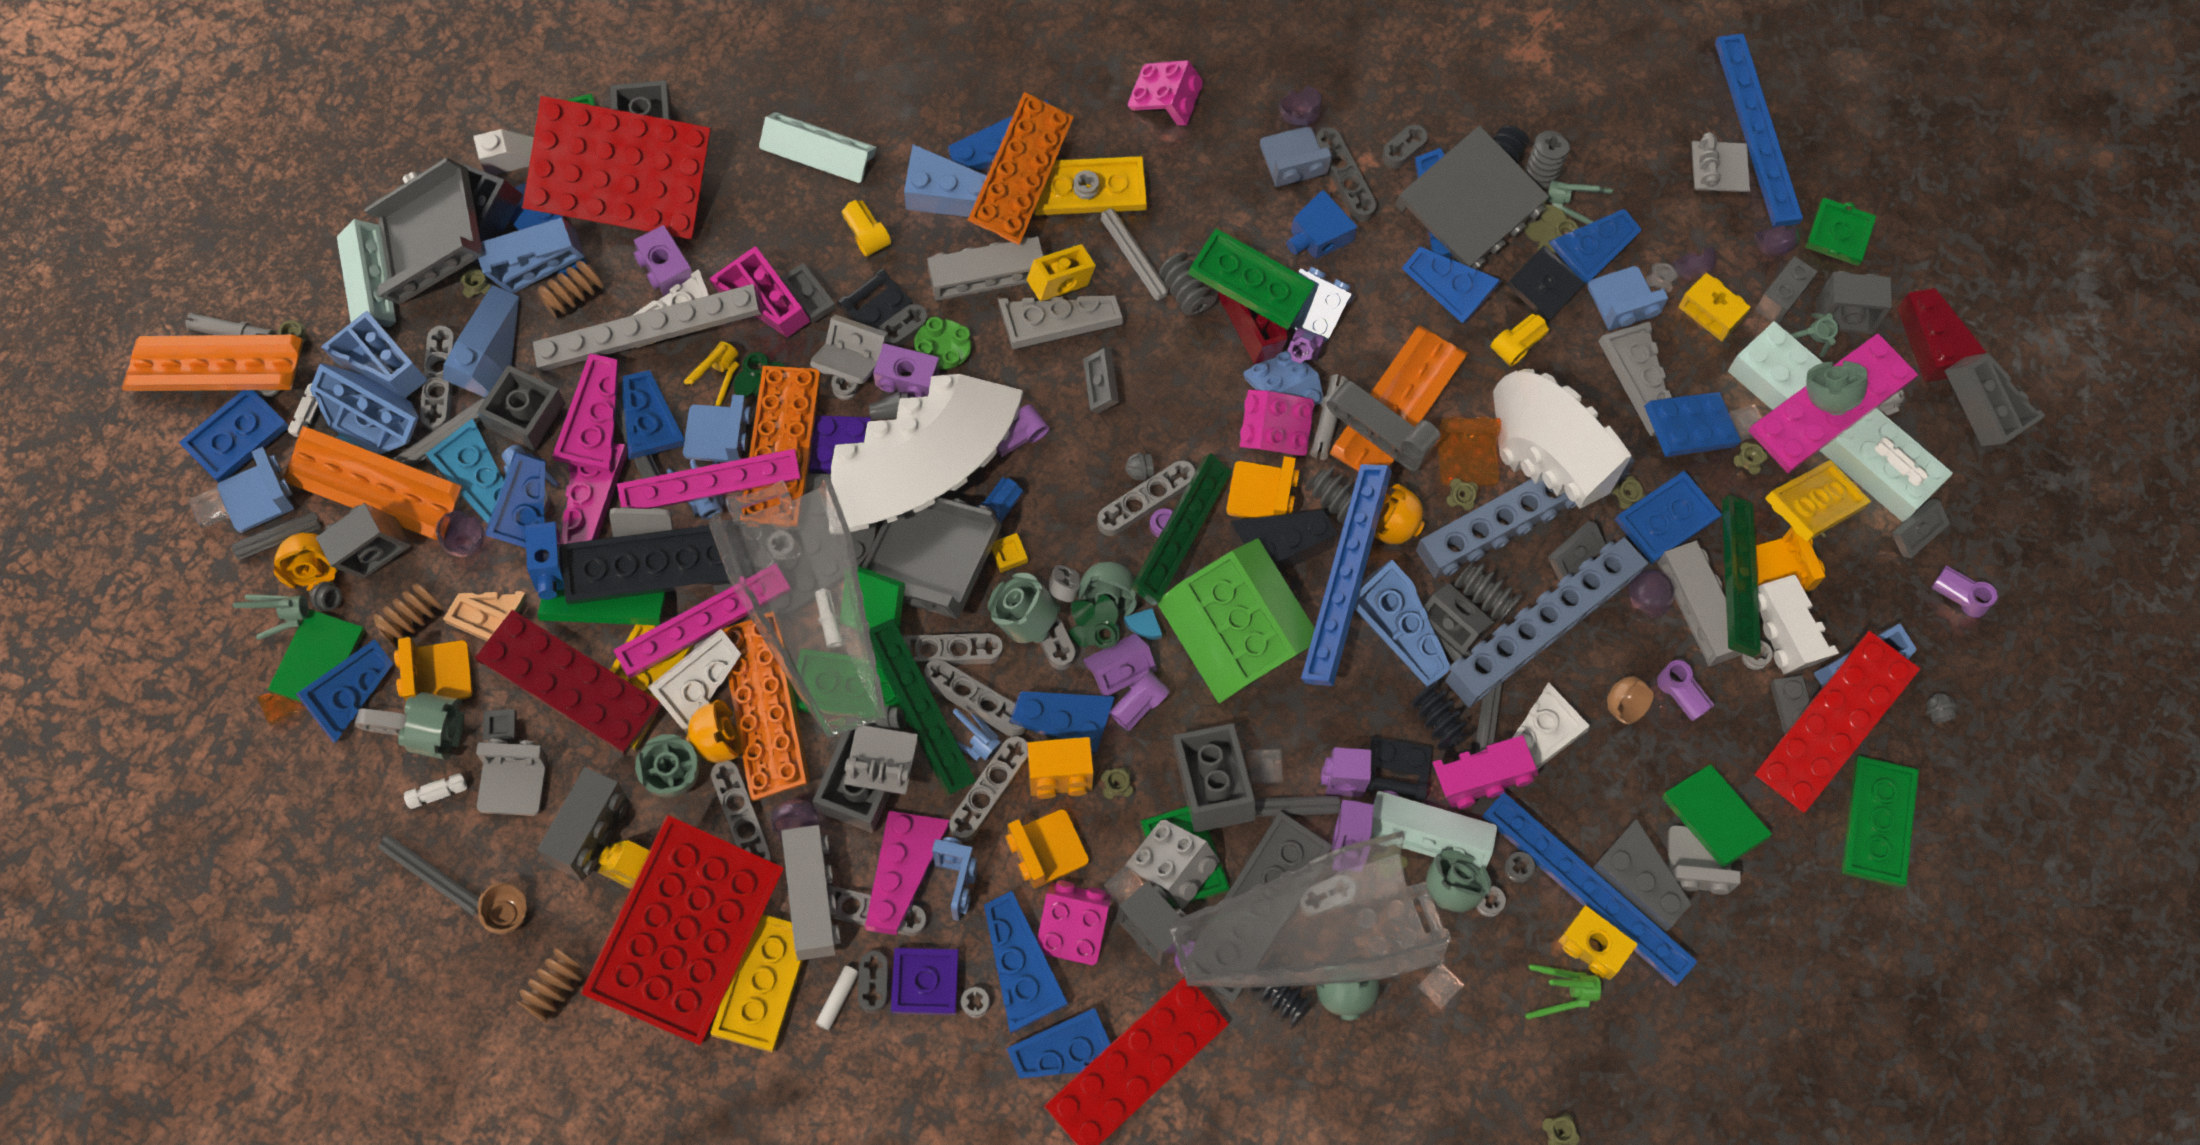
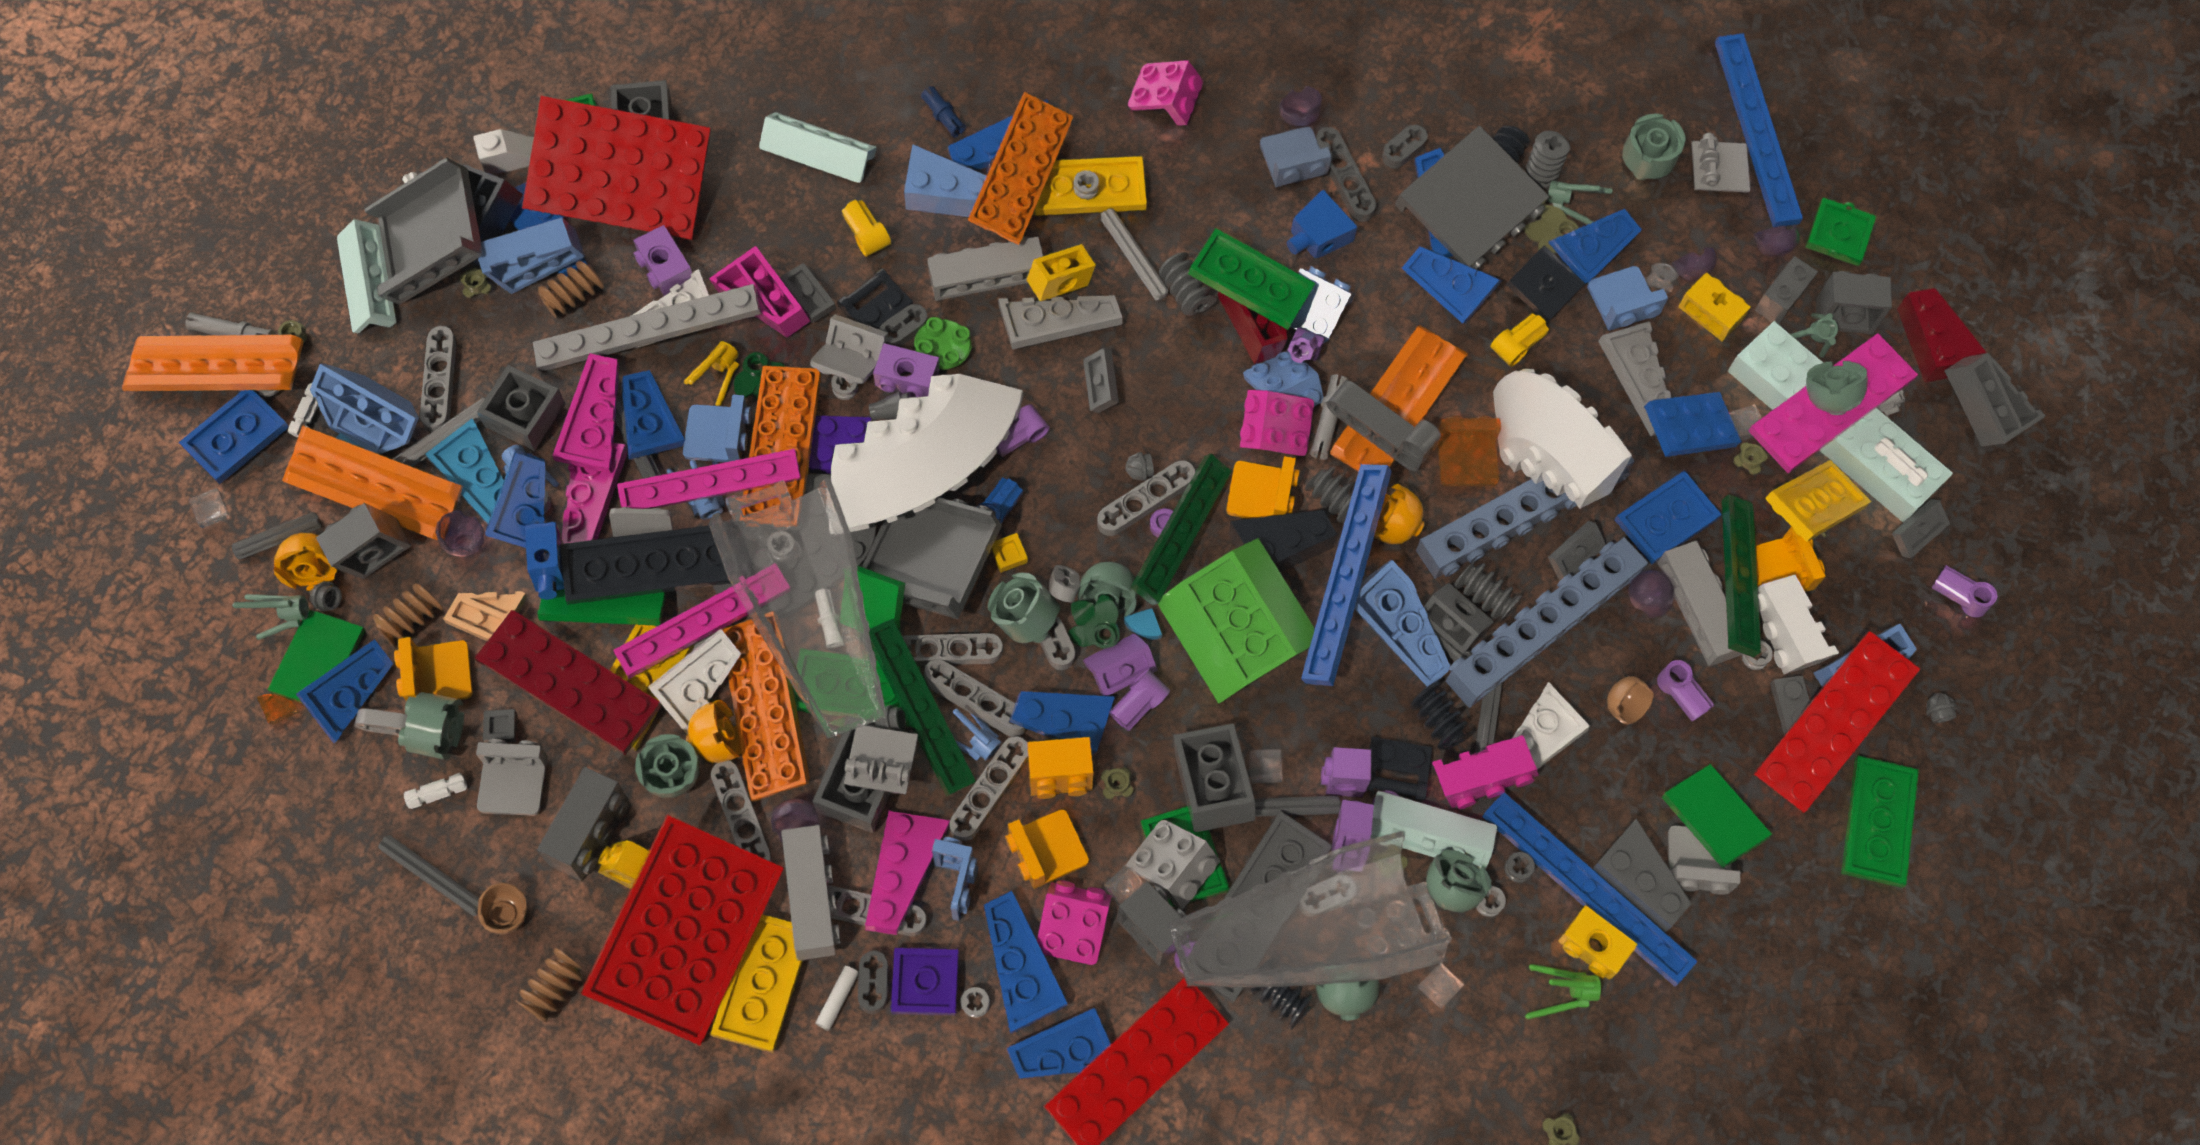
(256, 493): medium blue bracket -> none
(371, 352): medium blue wedge -> none
(484, 344): medium blue wedge -> none
(943, 111): none -> dark blue pin
(1469, 490): olive plate -> none
(1633, 487): olive plate -> none
(1653, 146): none -> sand green brick

